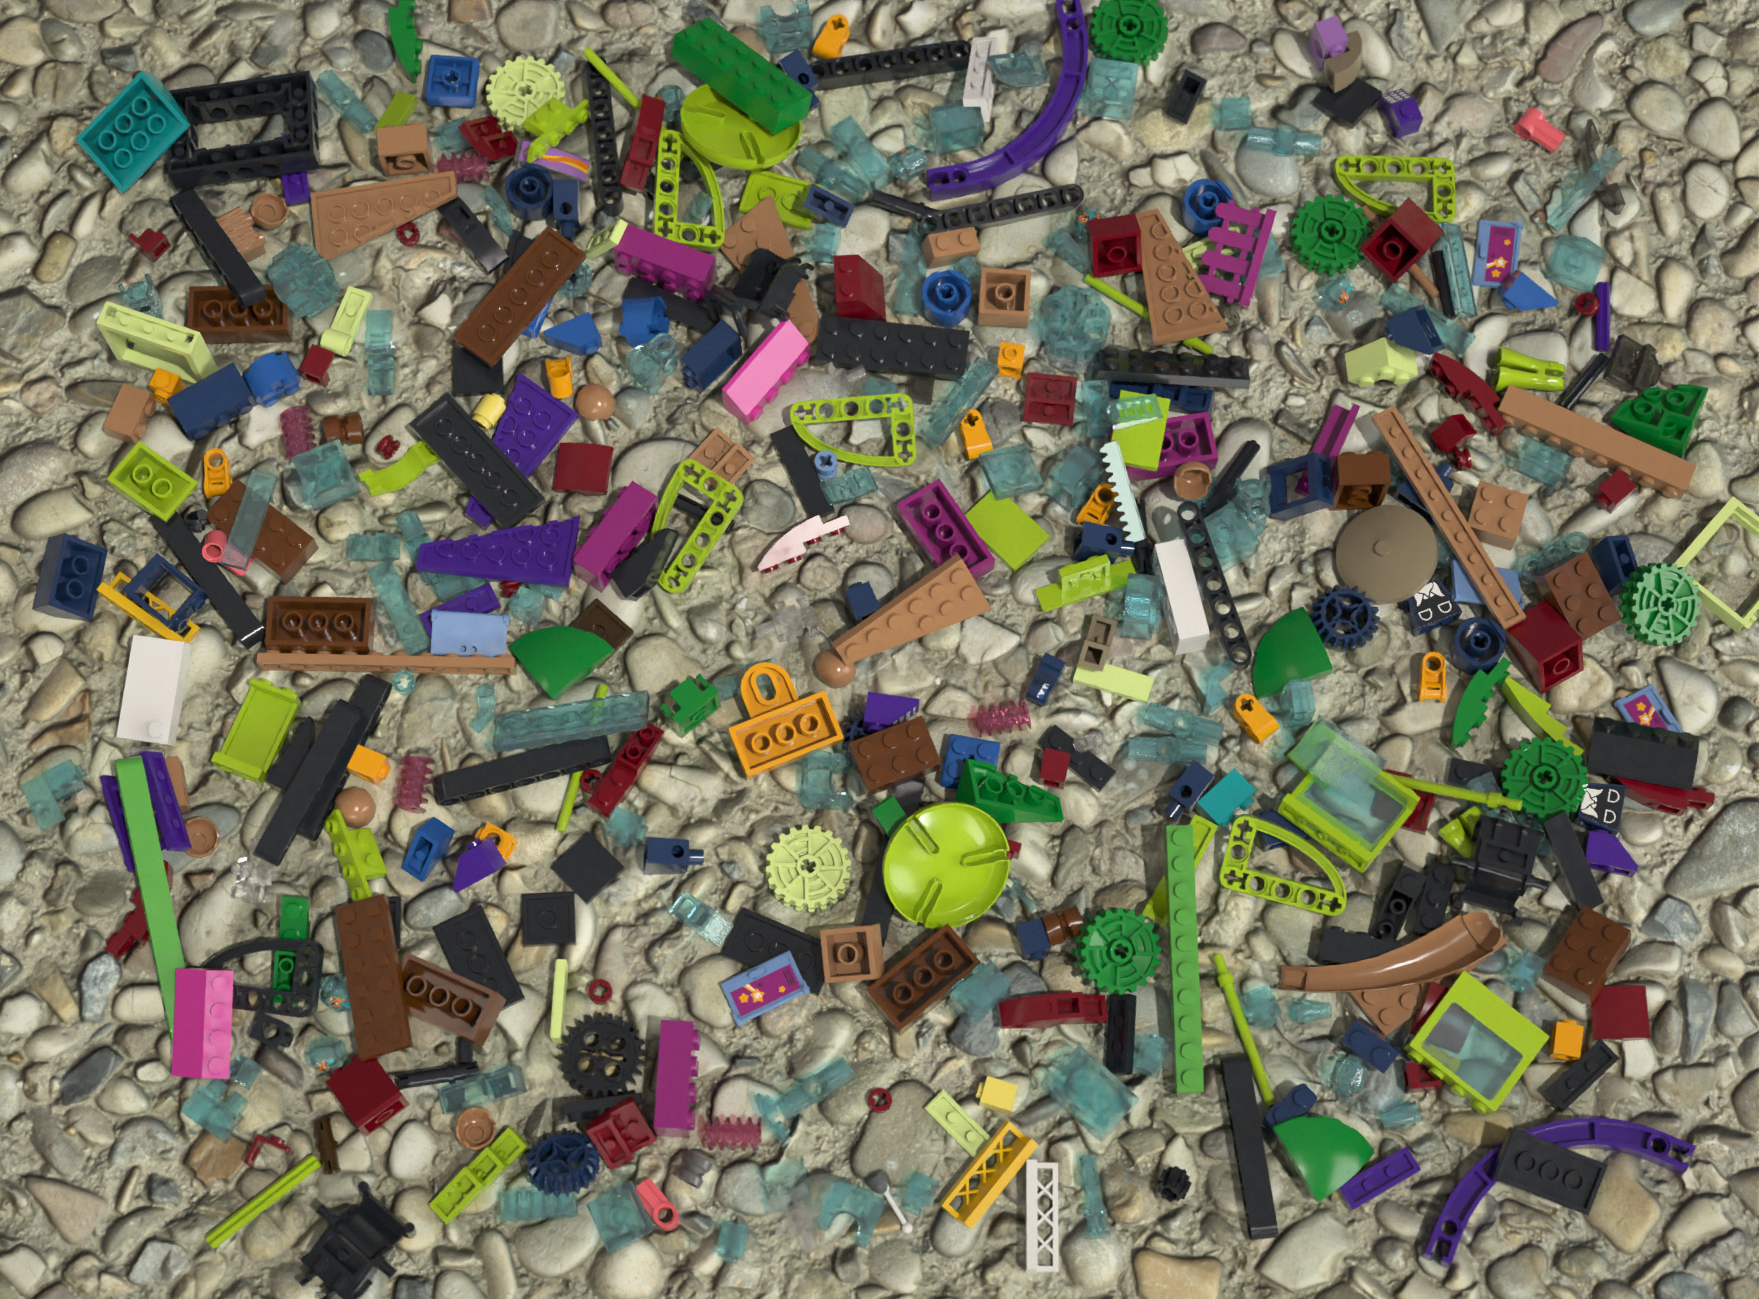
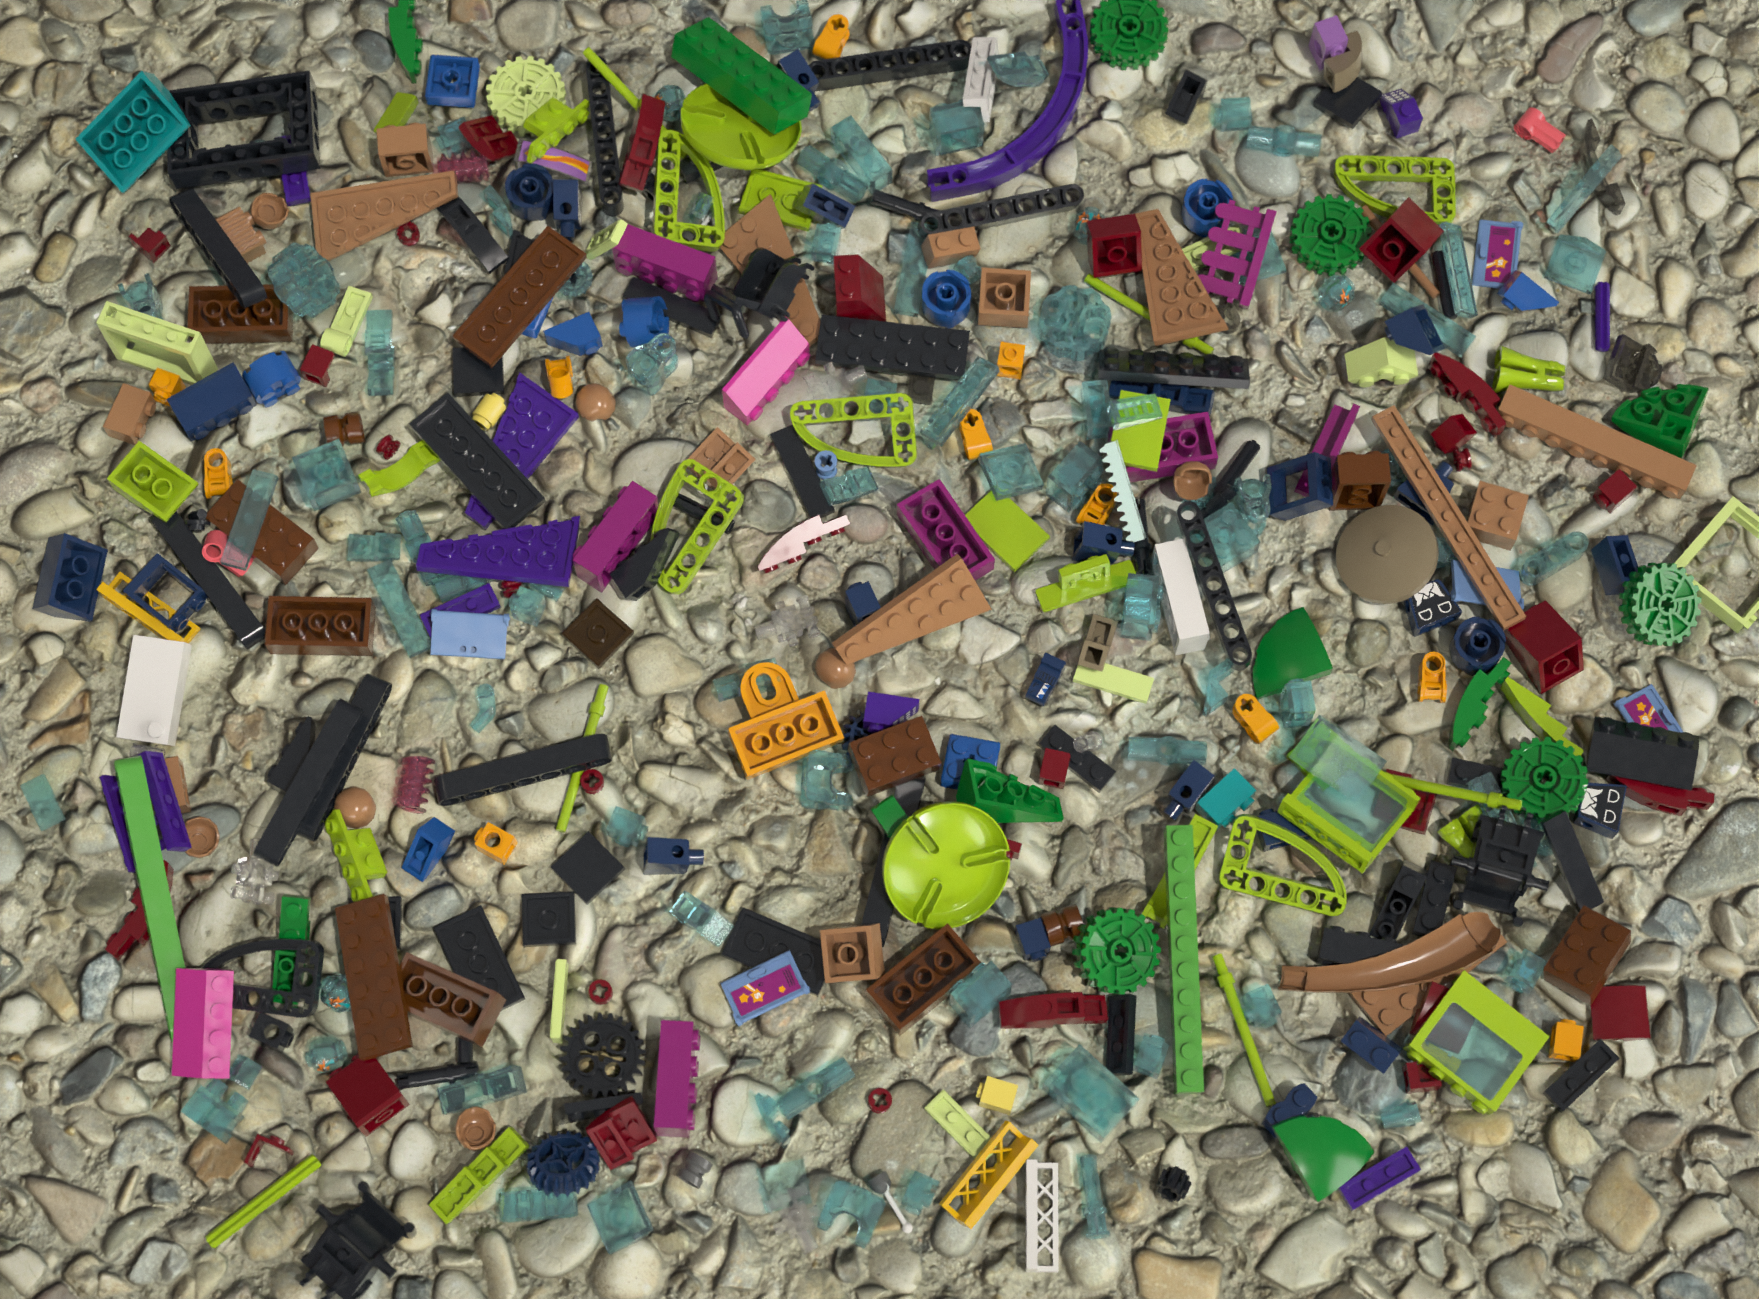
(65, 779): clear light blue brick -> none
(258, 731): lime panel -> none
(297, 431): clear pink piece -> none
(327, 1146): dark brown pin -> none
(338, 92): clear light blue piece -> none
(369, 765): light orange brick -> none
(378, 663): medium nougat plate -> none
(397, 680): clear light blue bush -> none
(477, 863): dark purple slope -> none
(560, 656): green brick -> none
(571, 721): clear light blue plate -> none
(583, 468): dark red slope -> none
(626, 770): dark red slope -> none
(656, 1203): coral piece -> none
(691, 705): green panel -> none
(710, 357): dark blue window -> none
(733, 1242): clear light blue brick -> none
(734, 1133): clear pink piece -> none
(817, 851): yellowish green piece -> none
(909, 163): clear light blue head -> none
(1002, 717): clear pink piece -> none
(1020, 893): clear light blue hand -> none
(1050, 399): dark red slope -> none
(1066, 248): clear light blue slope -> none
(1110, 89): clear light blue brick -> none
(1167, 718): clear light blue piece -> none
(1249, 1147): black beam -> none
(1307, 1011): clear light blue cone -> none
(1348, 1076): clear light blue head -> none
(1354, 635): dark blue gear -> none
(1542, 463): clear light blue slope -> none
(1548, 1170): black tile -> none
(1571, 1134): dark purple piece -> none
(1578, 594): reddish brown brick -> none
(1584, 381): black axle -> none
(1592, 307): dark red bush -> none
(1608, 854): dark purple slope -> none

